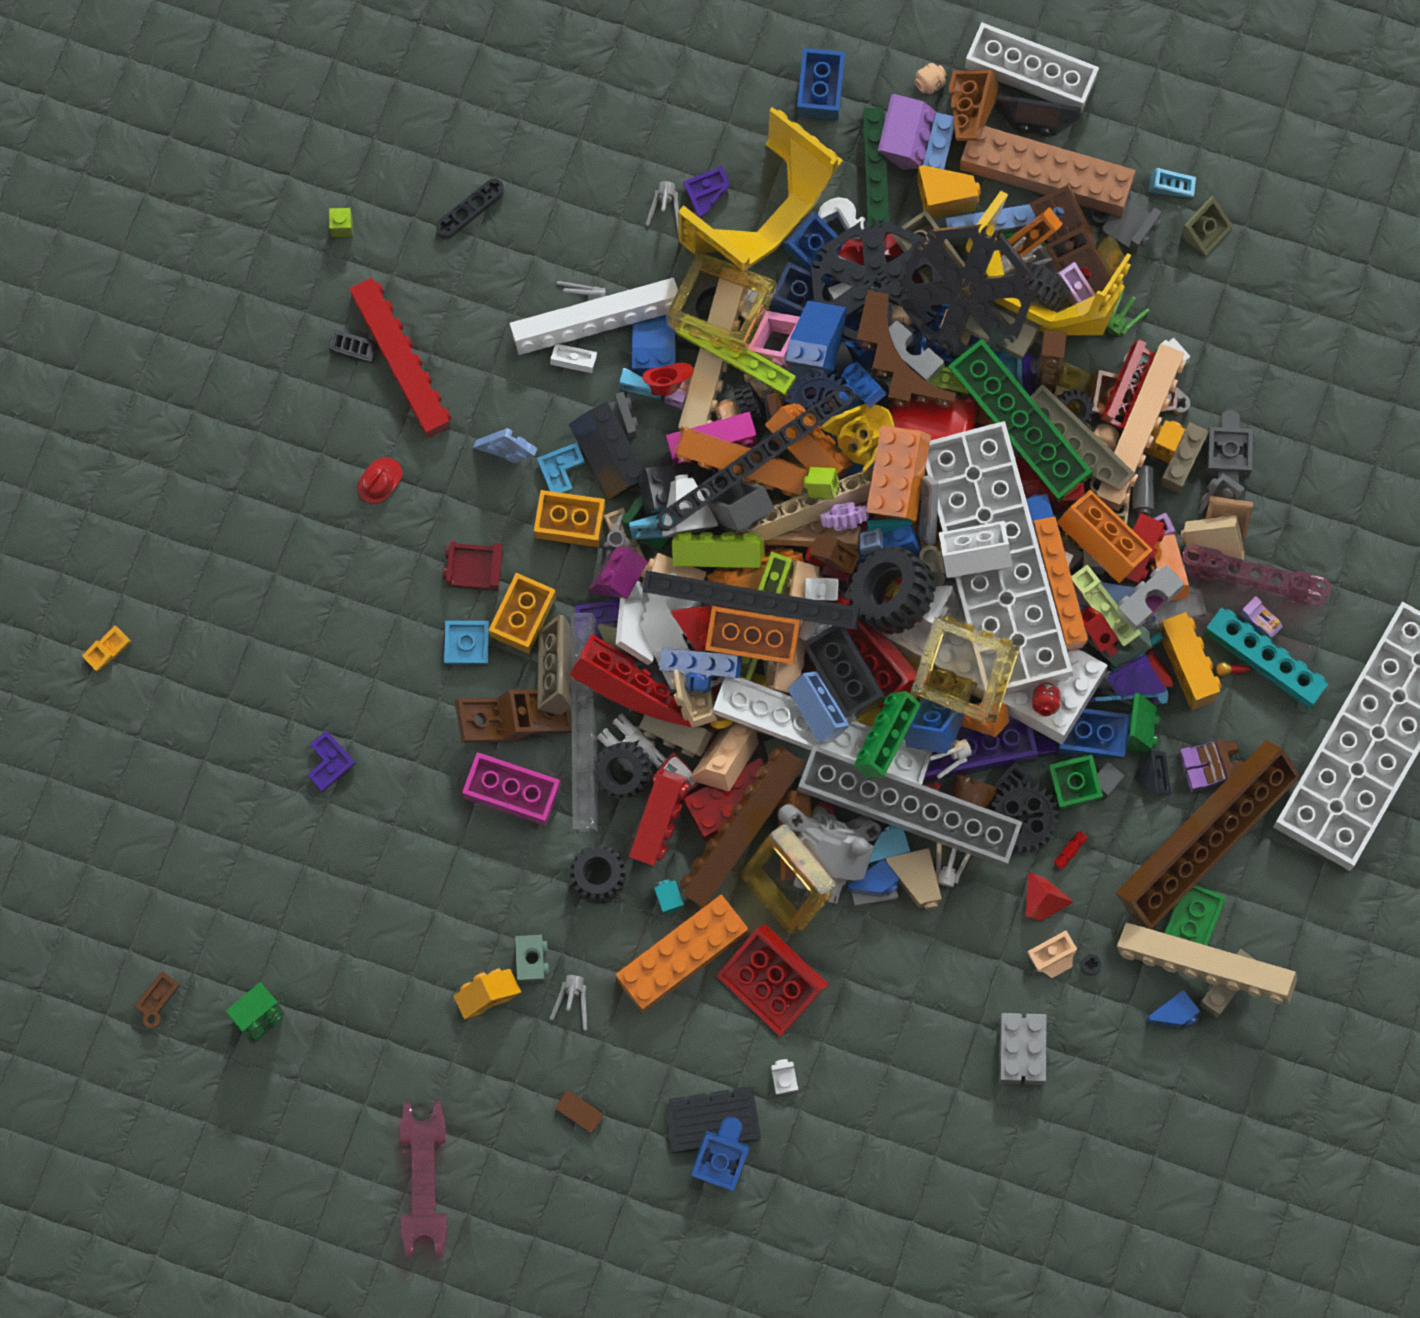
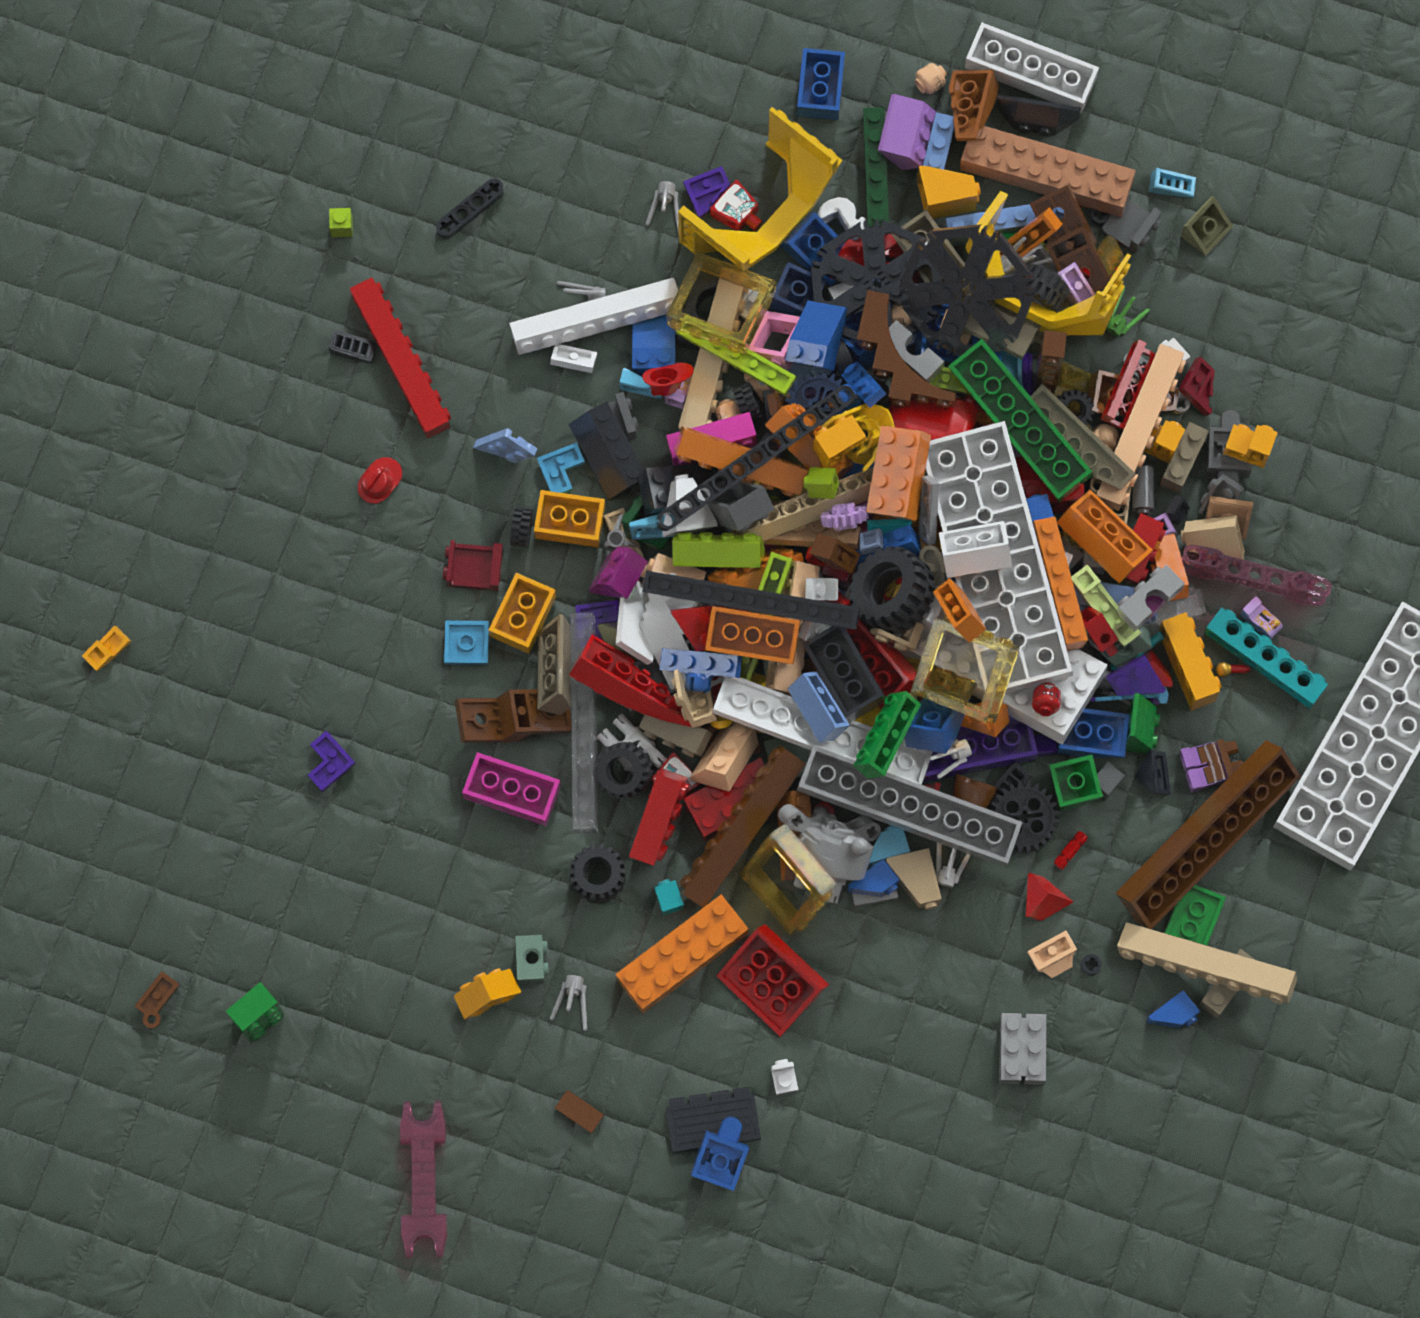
(521, 527): none -> black tyre
(736, 208): none -> torso
(833, 443): none -> light orange brick
(908, 641): none -> tan bracket
(959, 610): none -> orange brick
(1177, 509): none -> black tile
(1199, 385): none -> dark red wing
(1250, 445): none -> light orange brick

